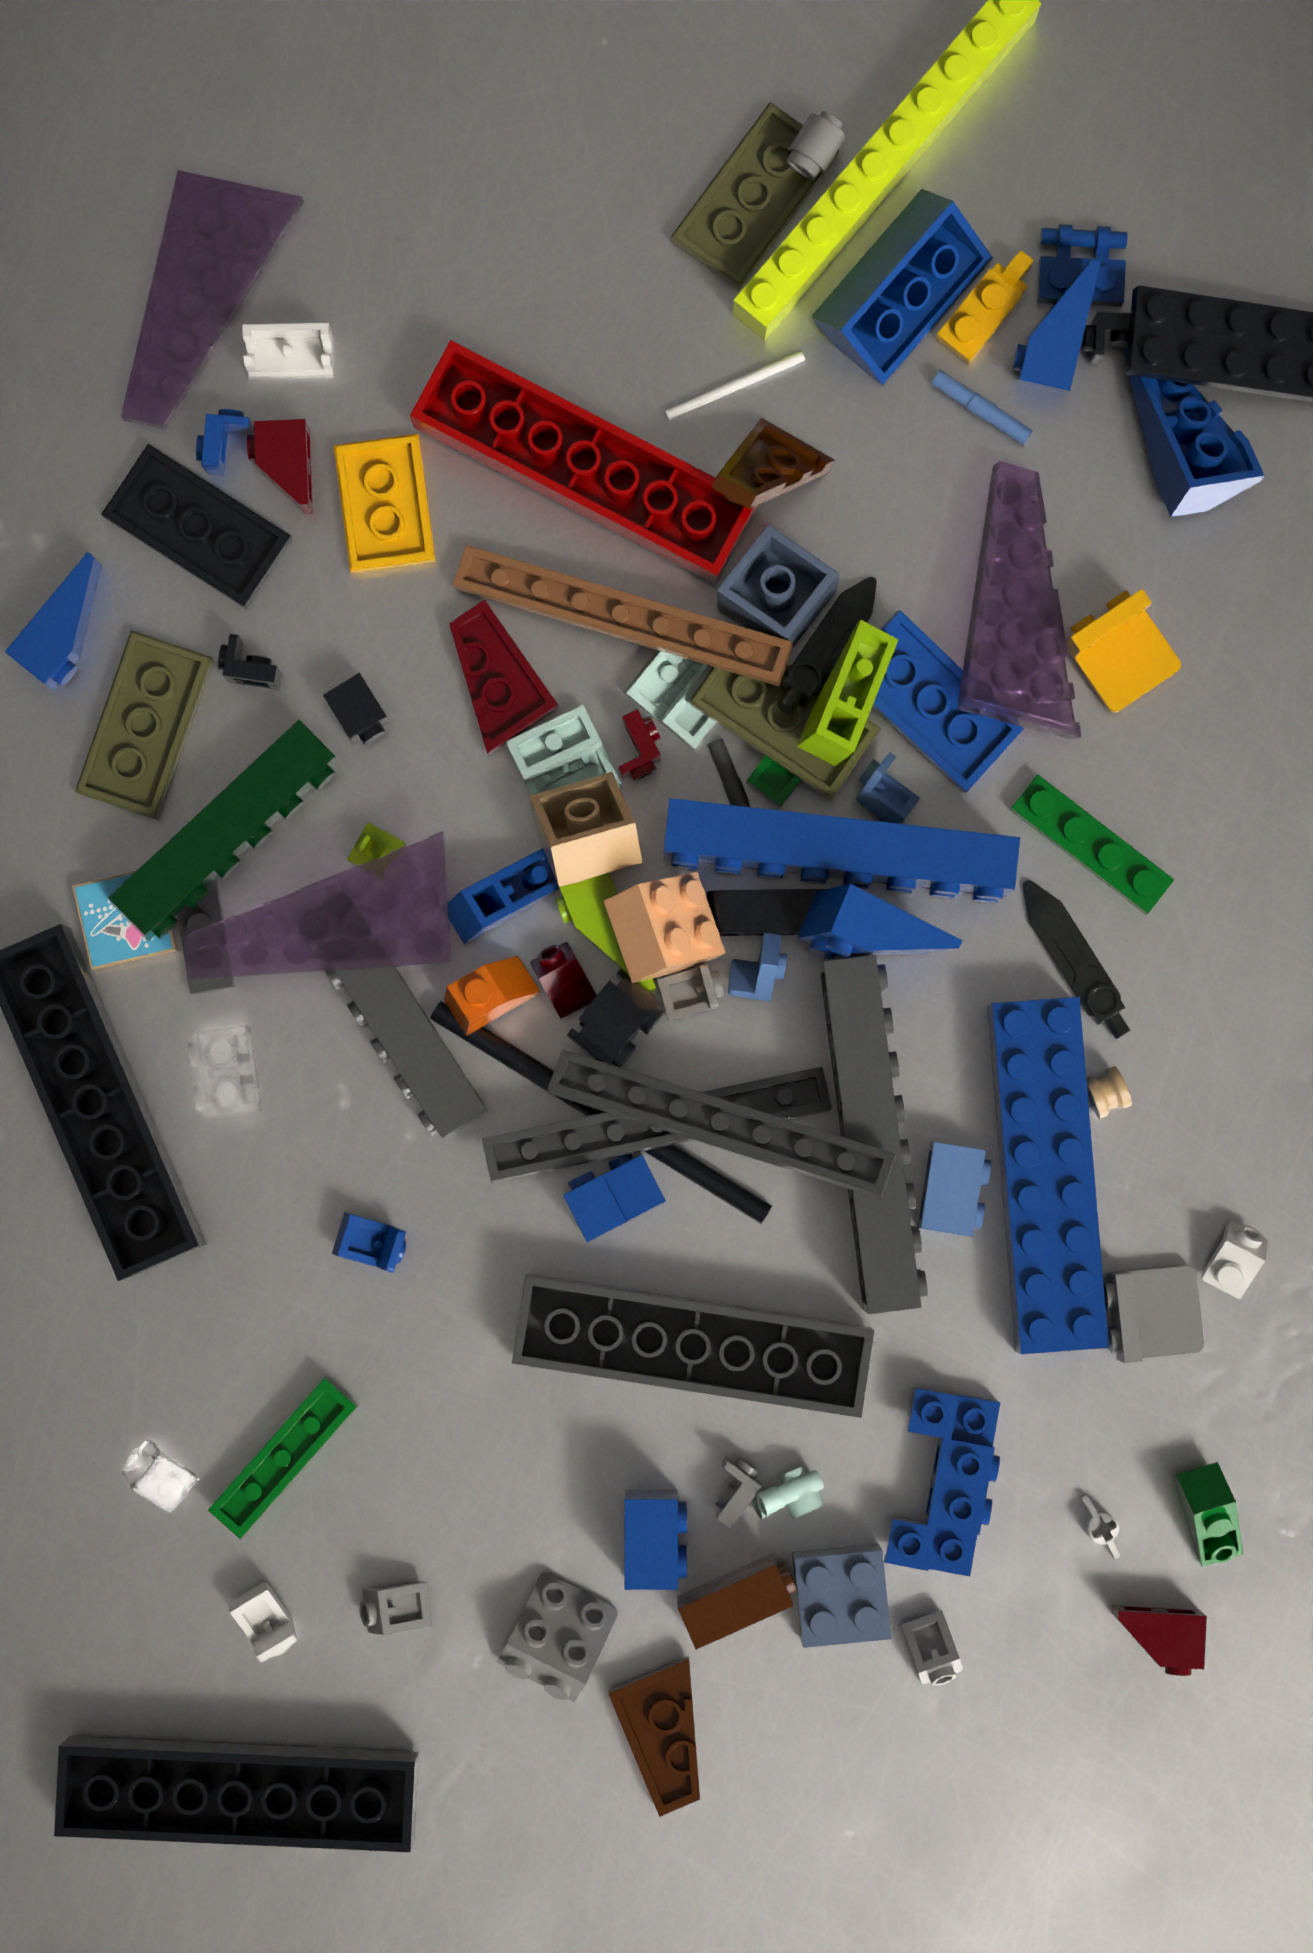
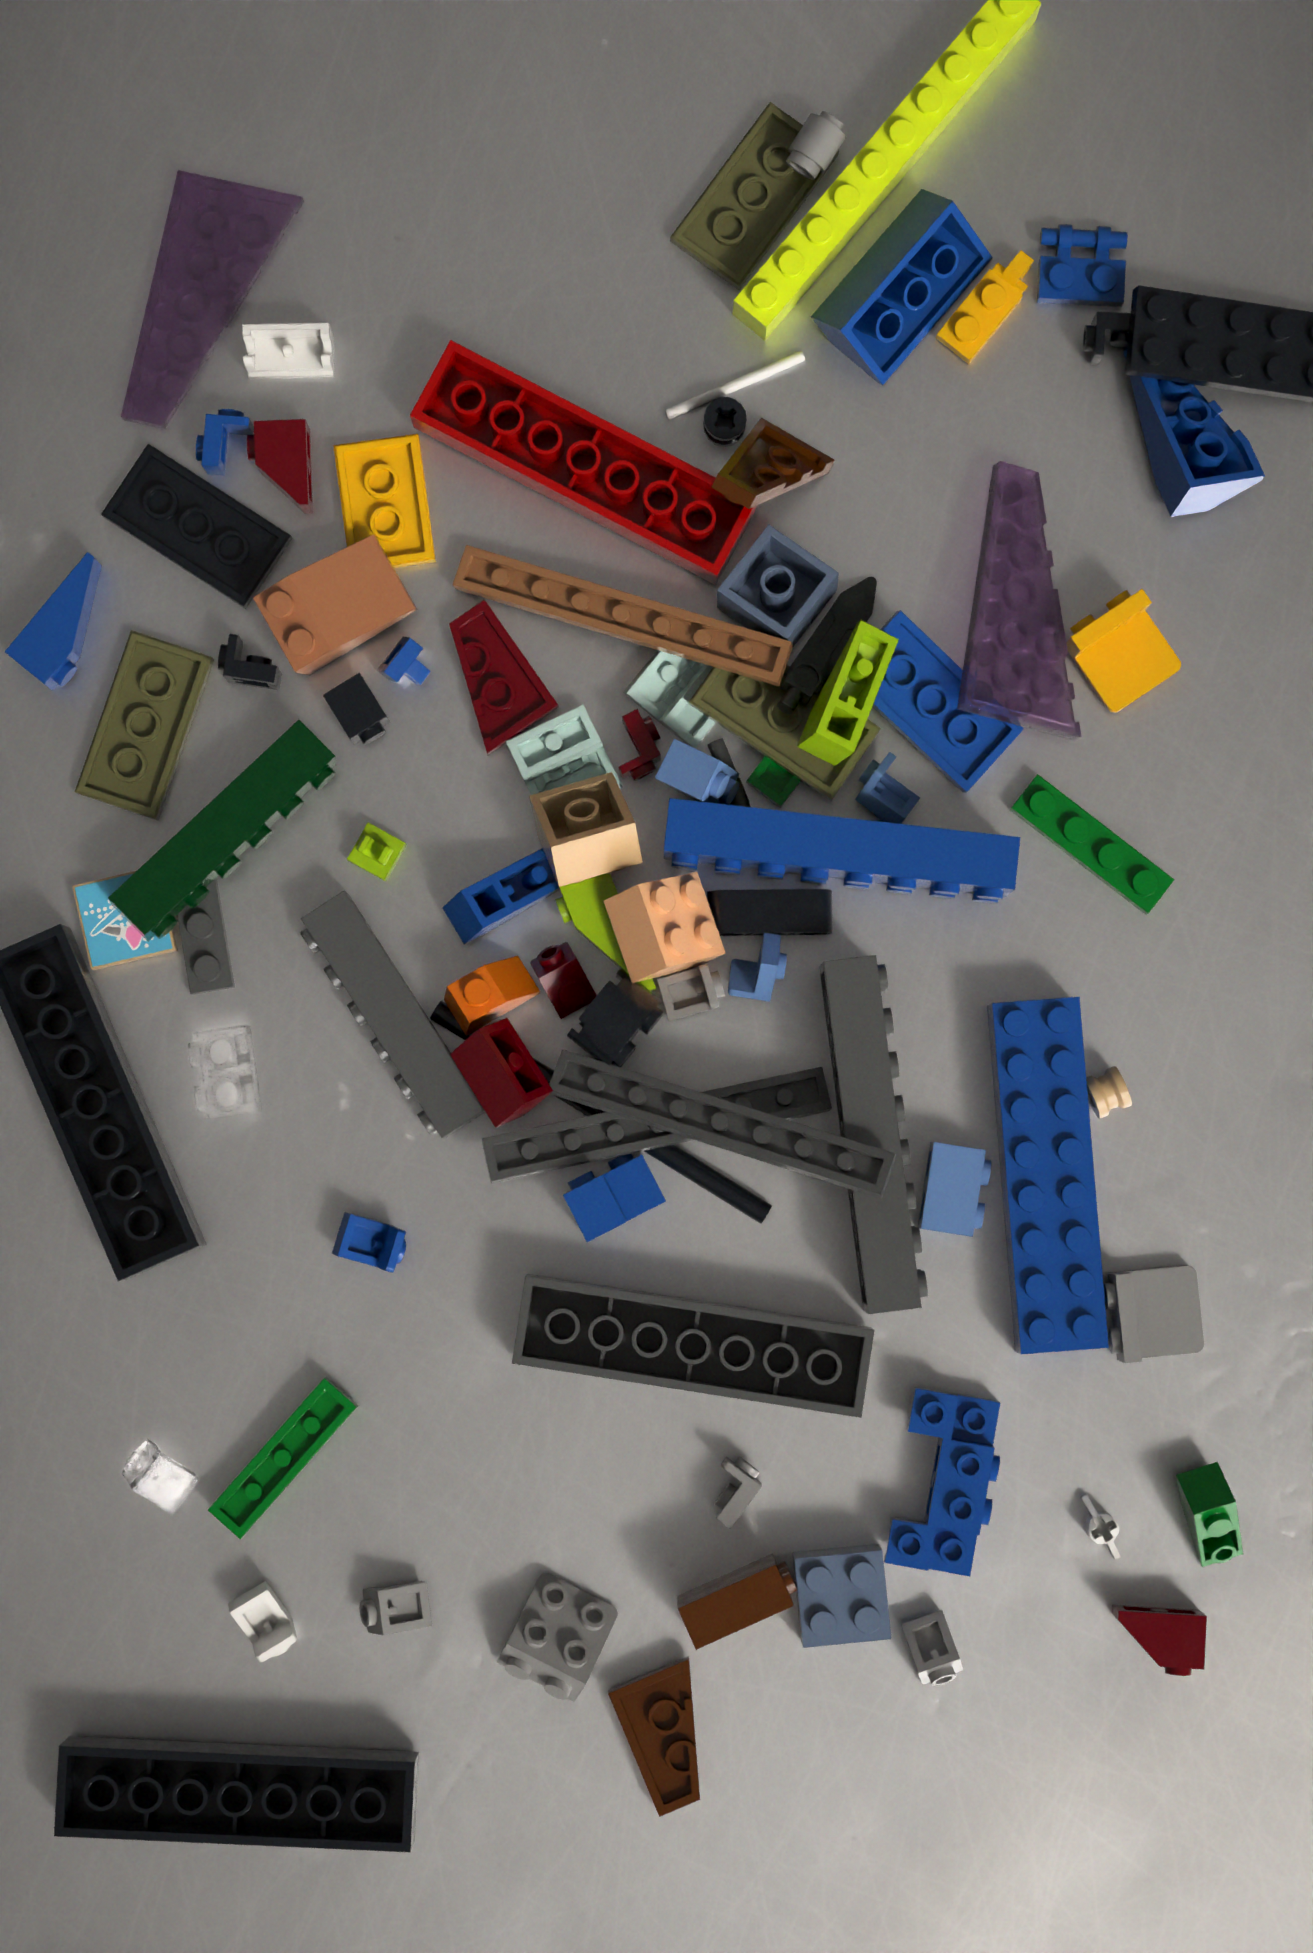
(334, 605): none -> nougat slope
(357, 919): clear purple wing -> none
(403, 662): none -> blue tile
(501, 1072): none -> dark red brick
(651, 1540): blue brick -> none
(698, 774): none -> medium blue brick
(724, 430): none -> black wheel
(797, 1492): light aqua plate -> none
(860, 924): blue slope -> none
(981, 407): medium blue piece -> none
(1056, 340): blue slope -> none
(1074, 958): pearl dark grey piece -> none
(1236, 1259): white bracket -> none

